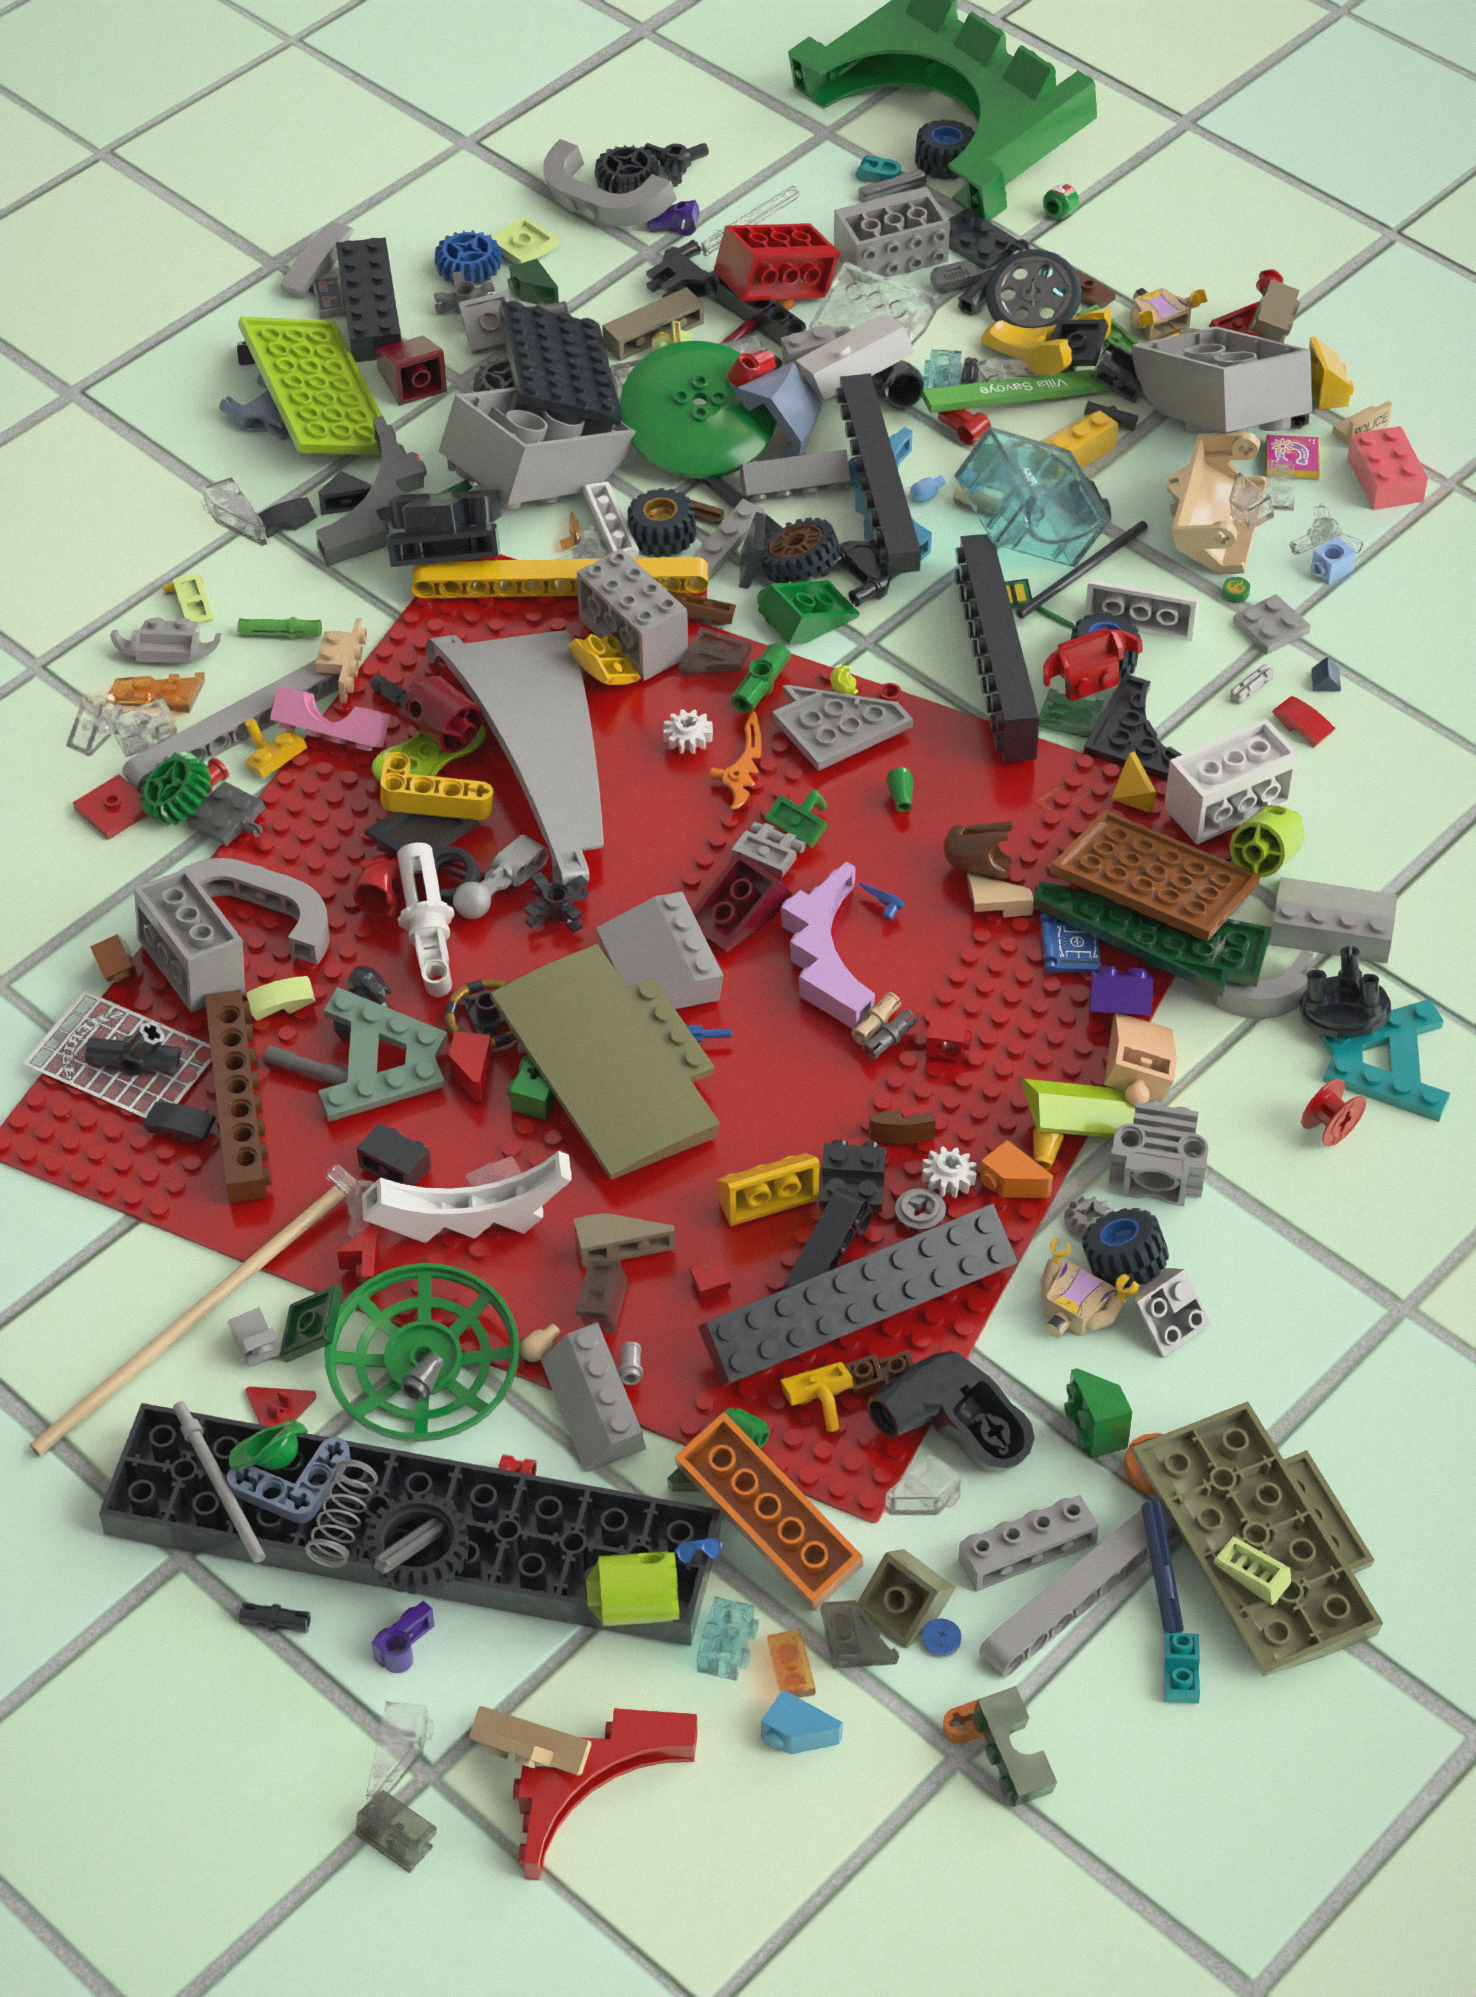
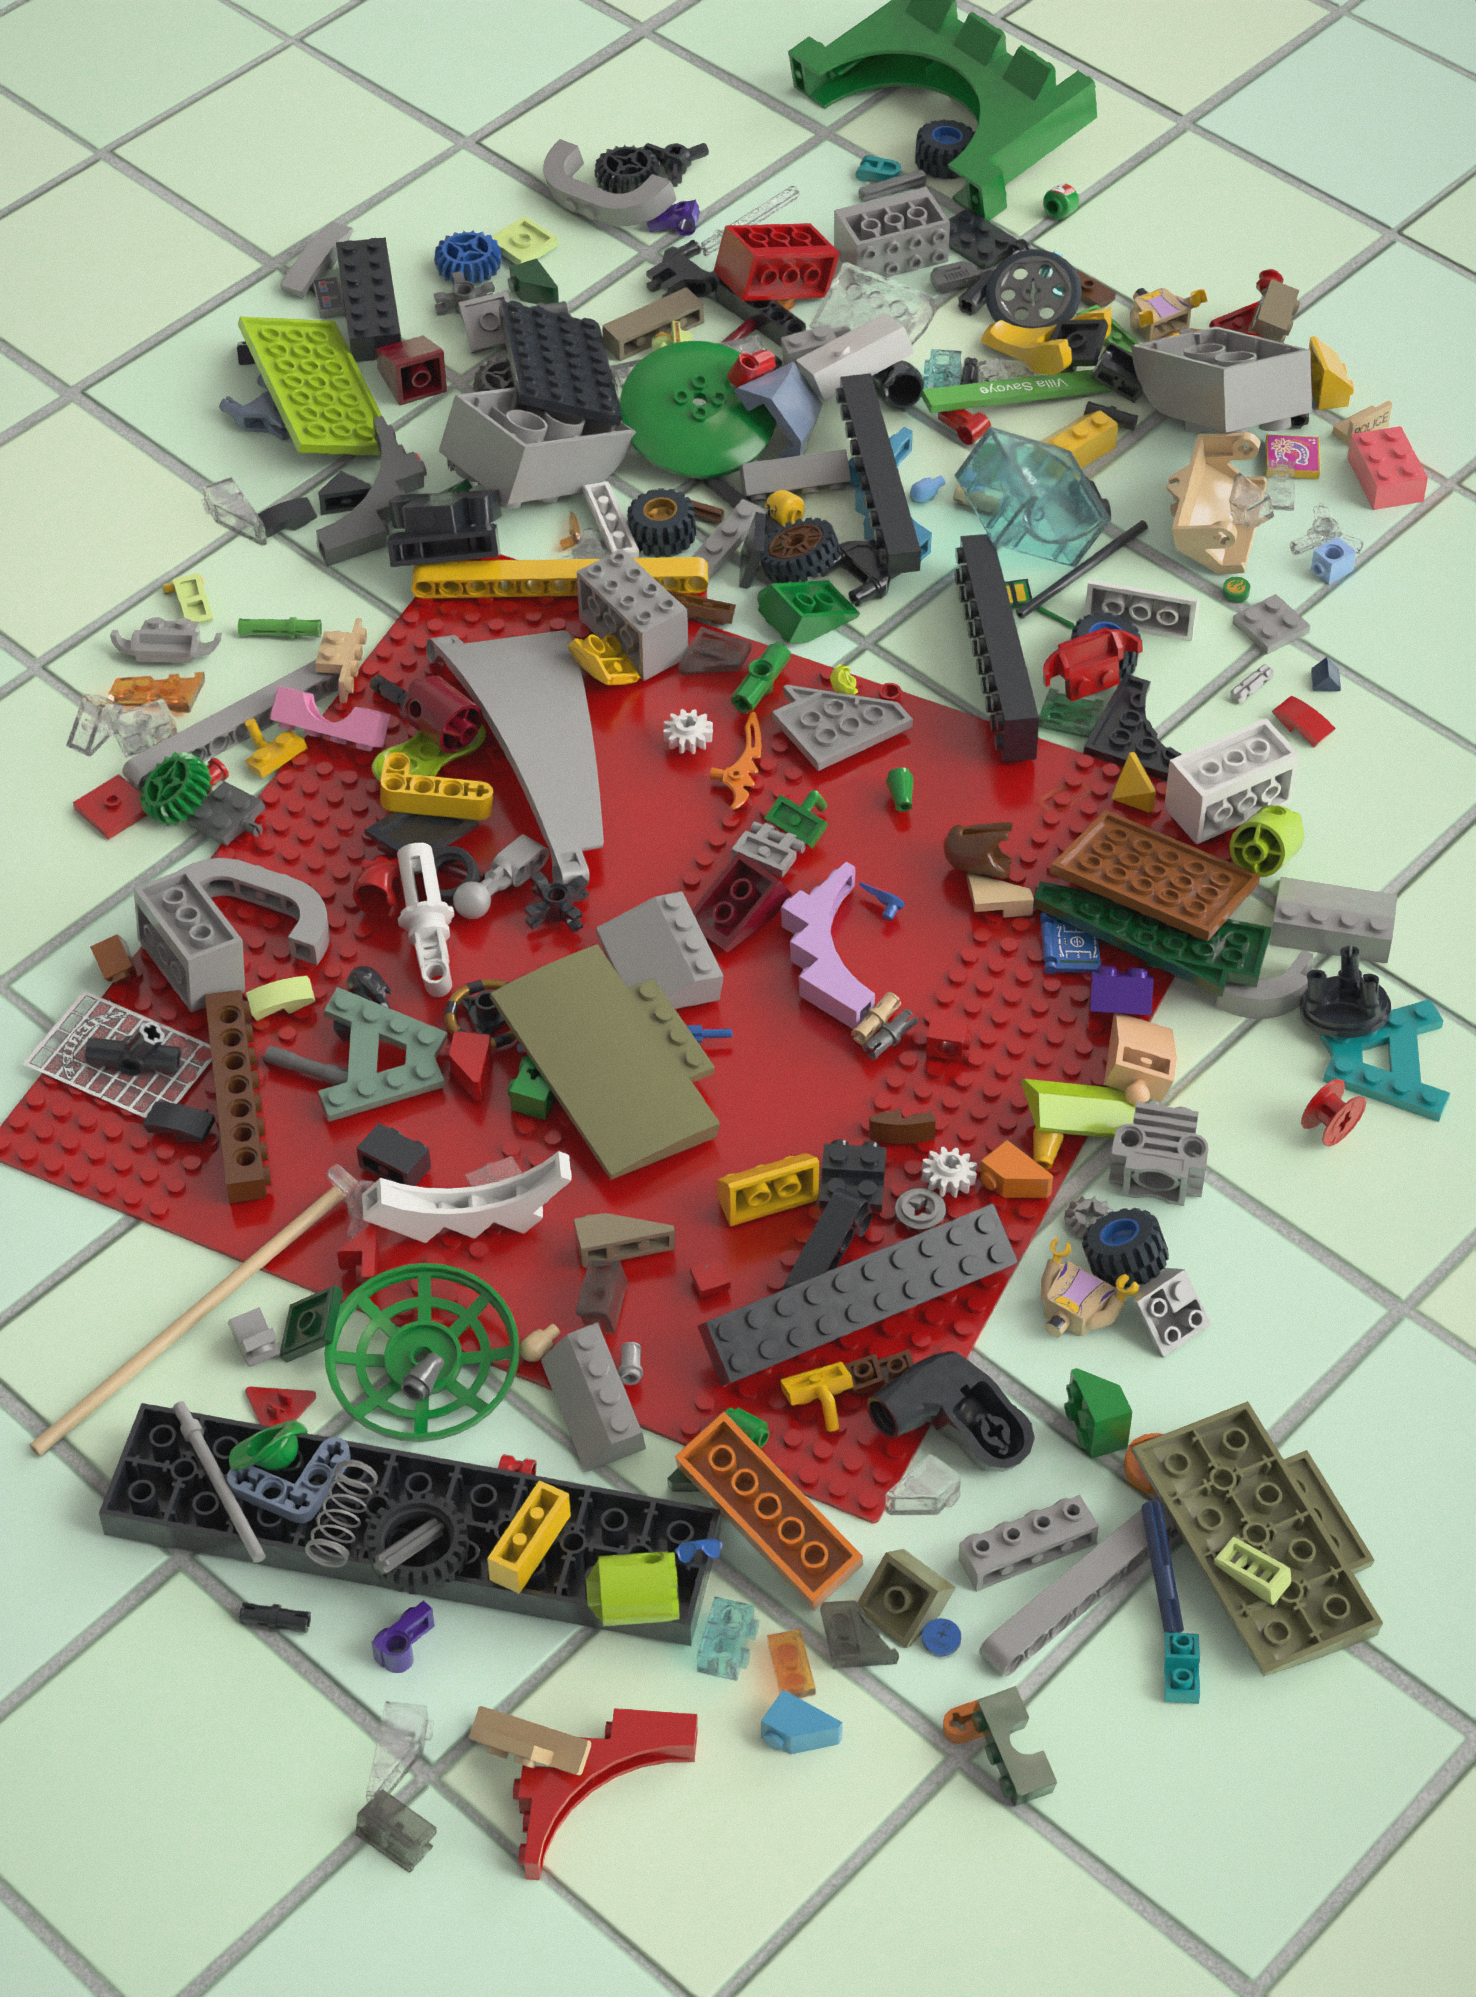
(529, 1537): none -> yellow brick
(784, 507): none -> yellow head

